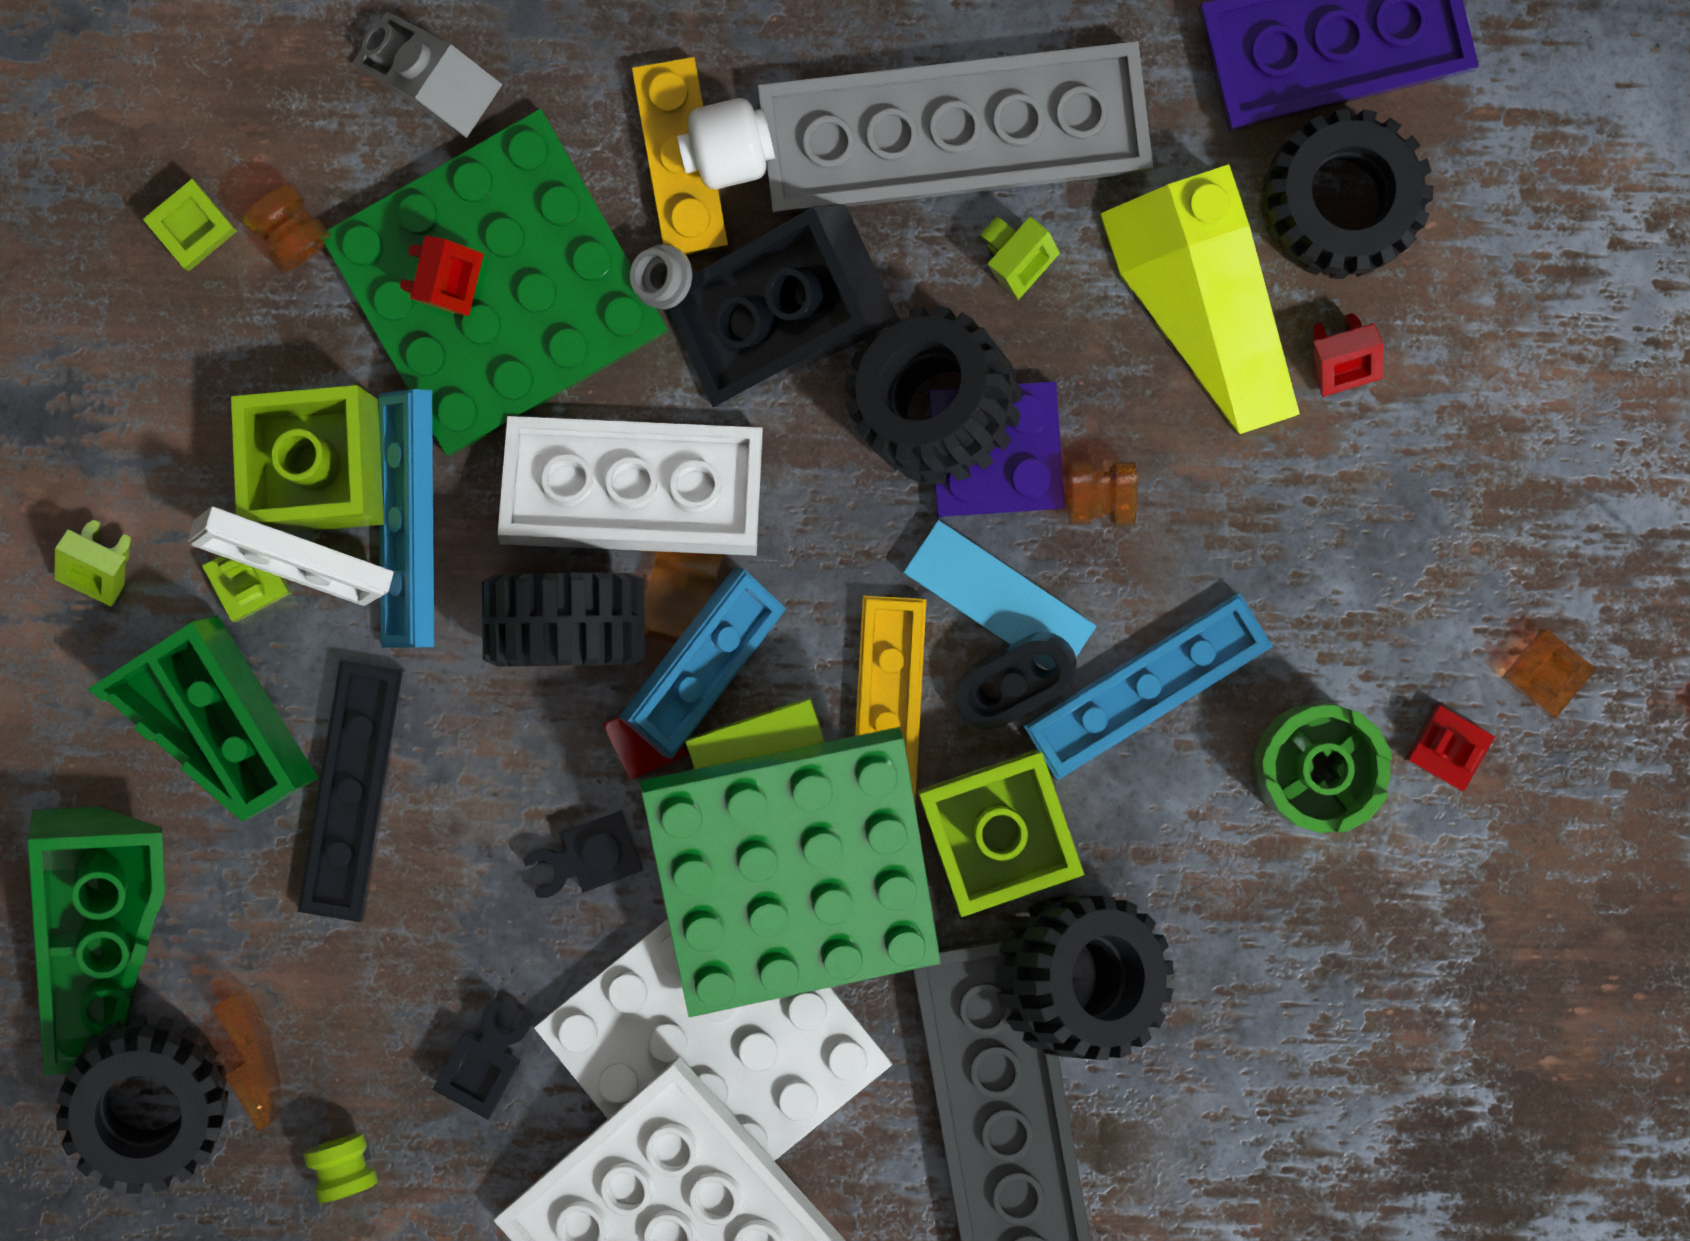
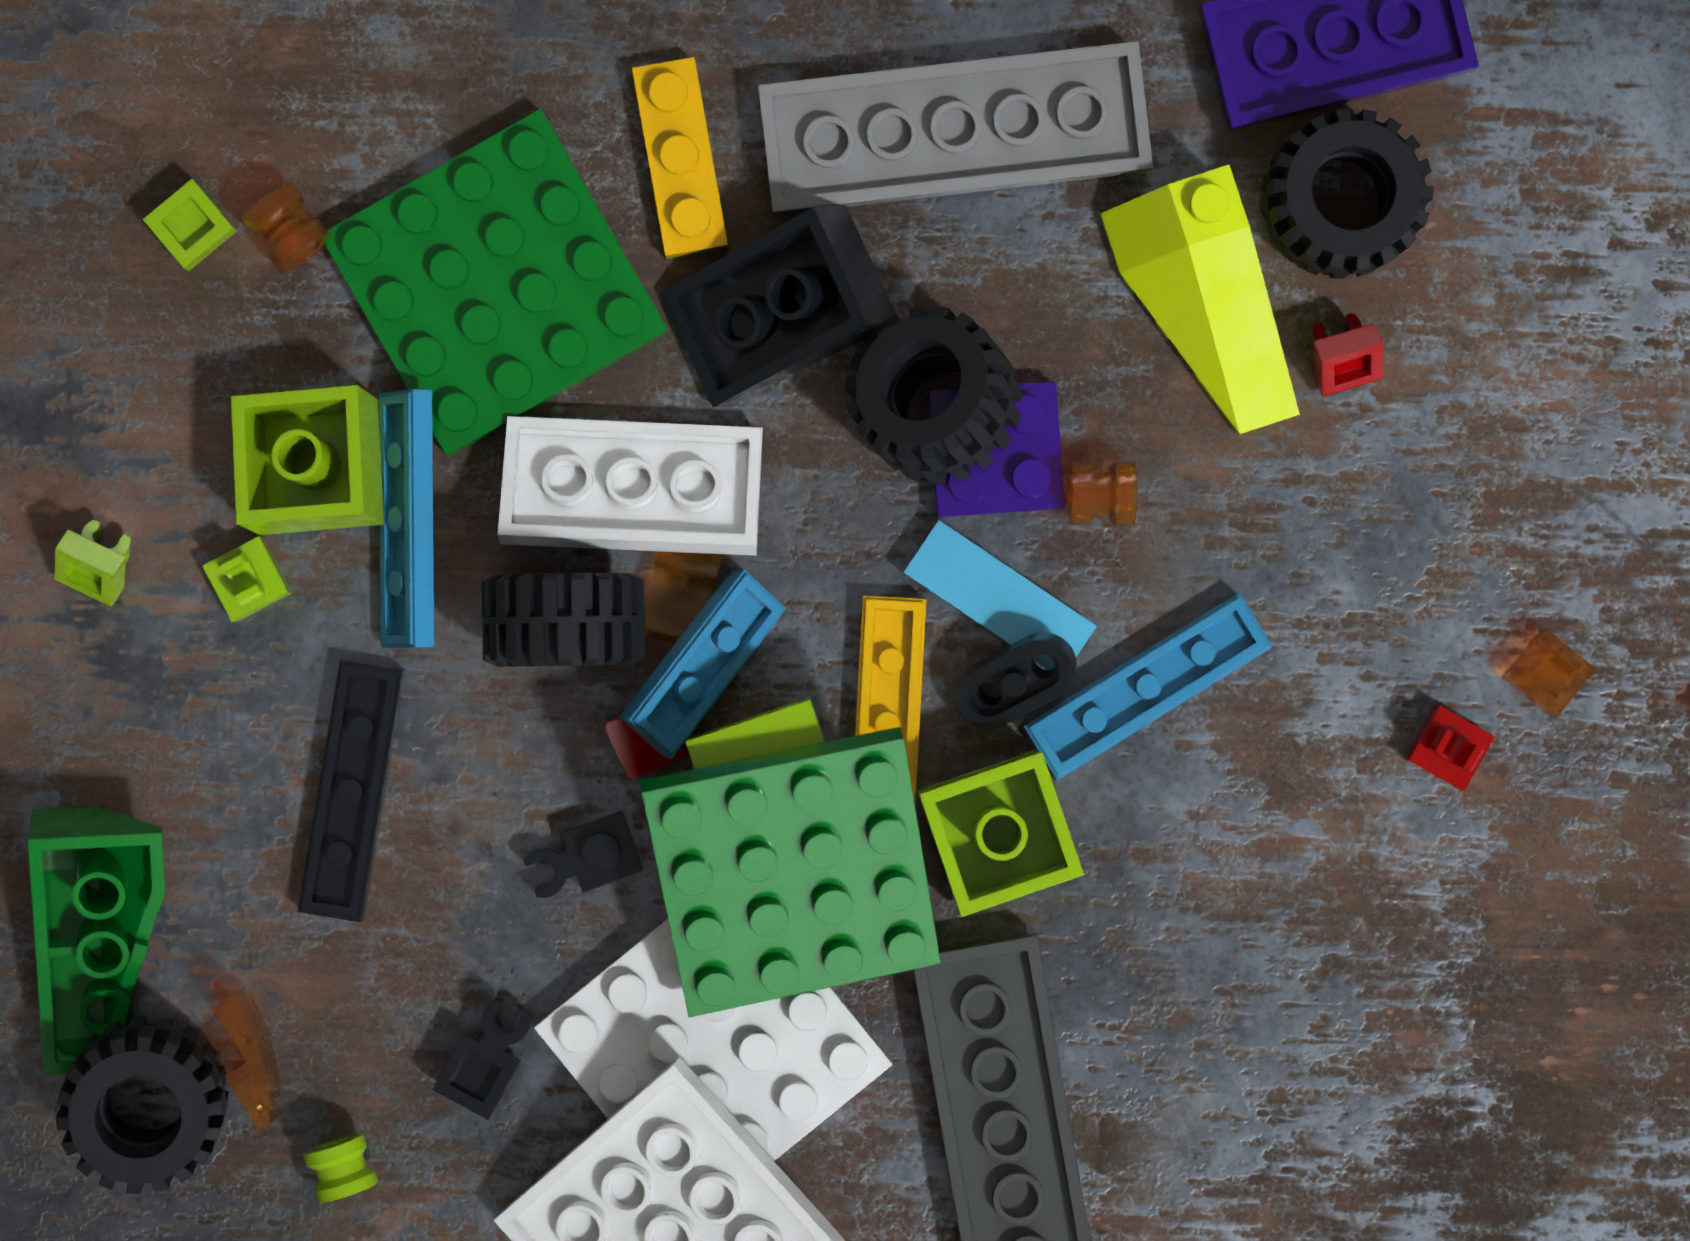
(211, 716): green wedge -> none
(289, 556): white tile -> none
(427, 73): light grey slope -> none
(444, 275): red tile -> none
(648, 271): light grey plate -> none
(726, 143): white head -> none
(1019, 254): lime tile -> none
(1127, 986): black tyre -> none
(1358, 767): bright green brick -> none

